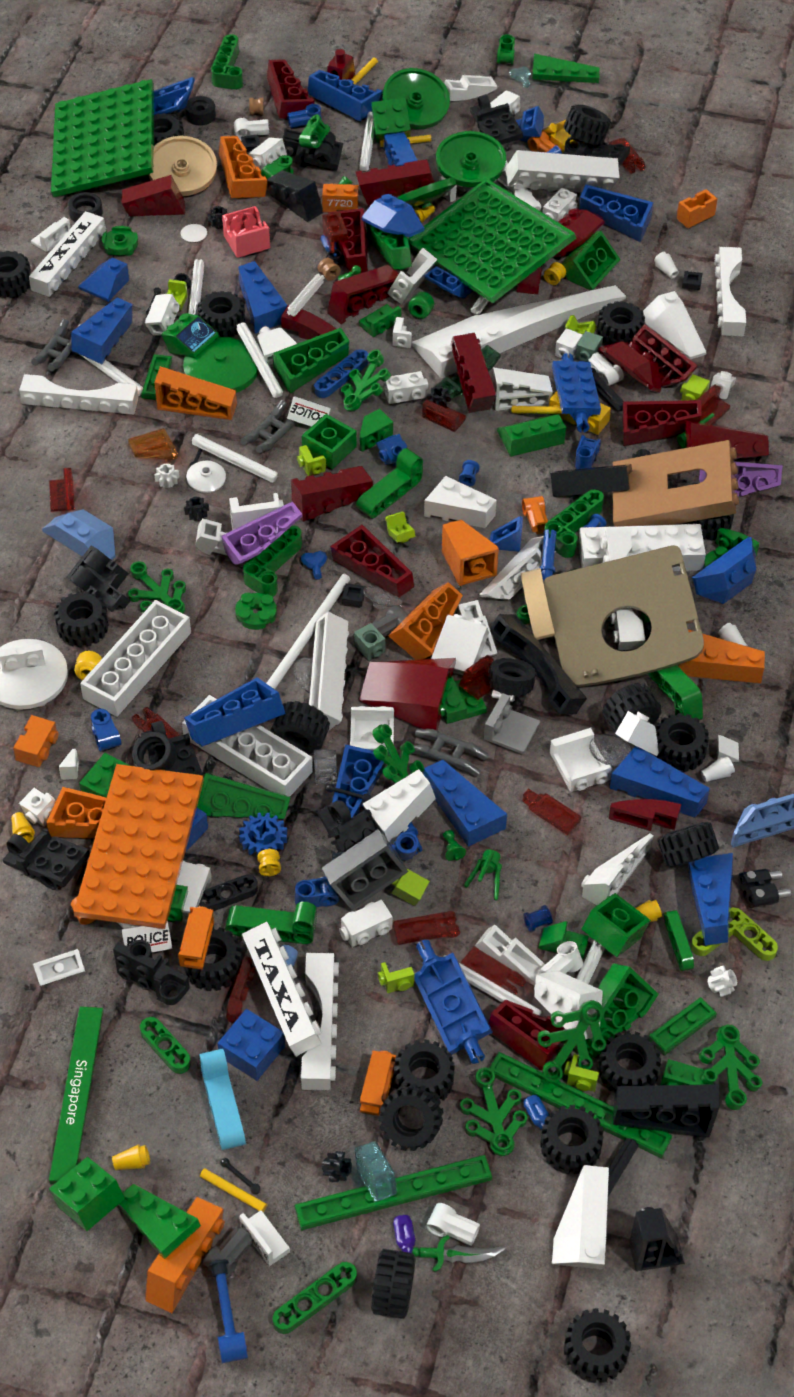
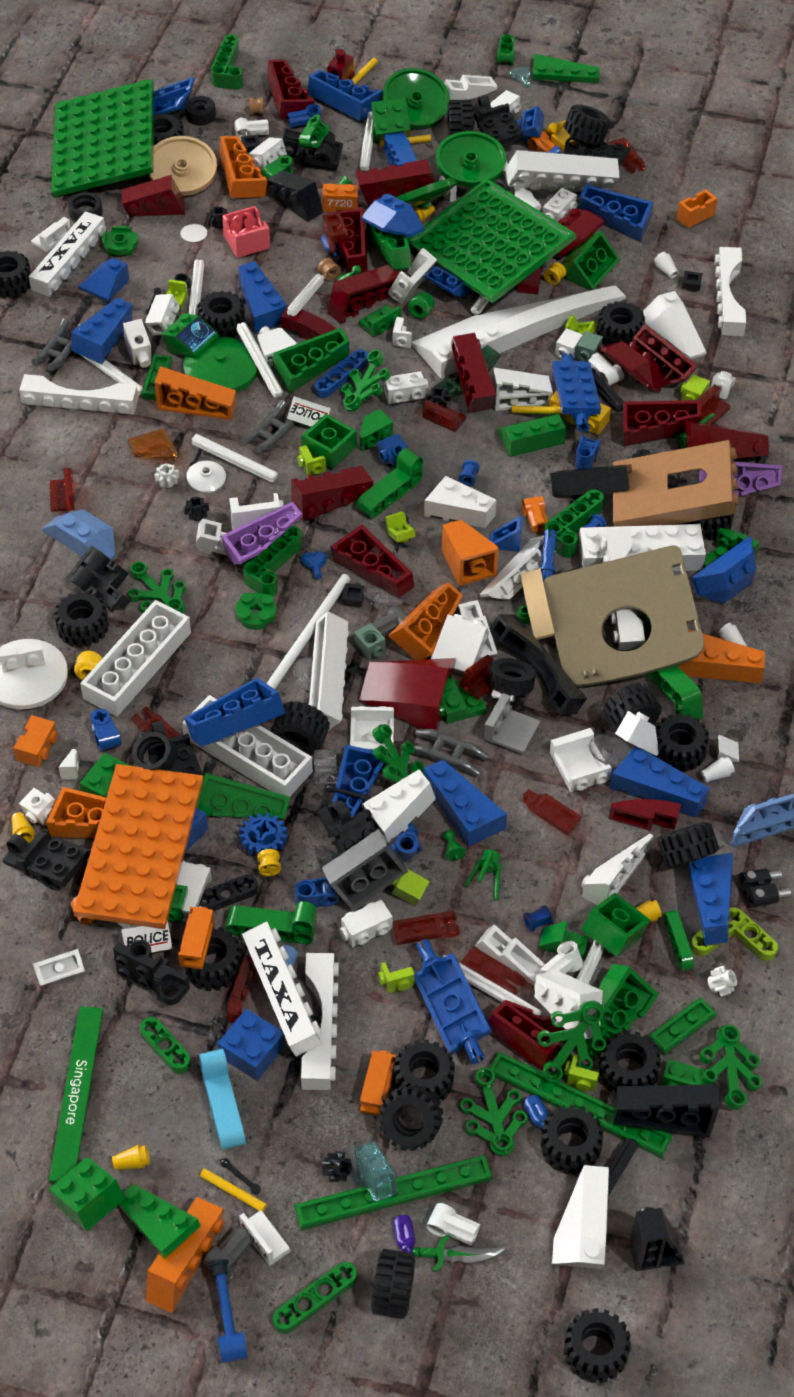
(140, 349): none -> white torso
(460, 116): none -> black tyre

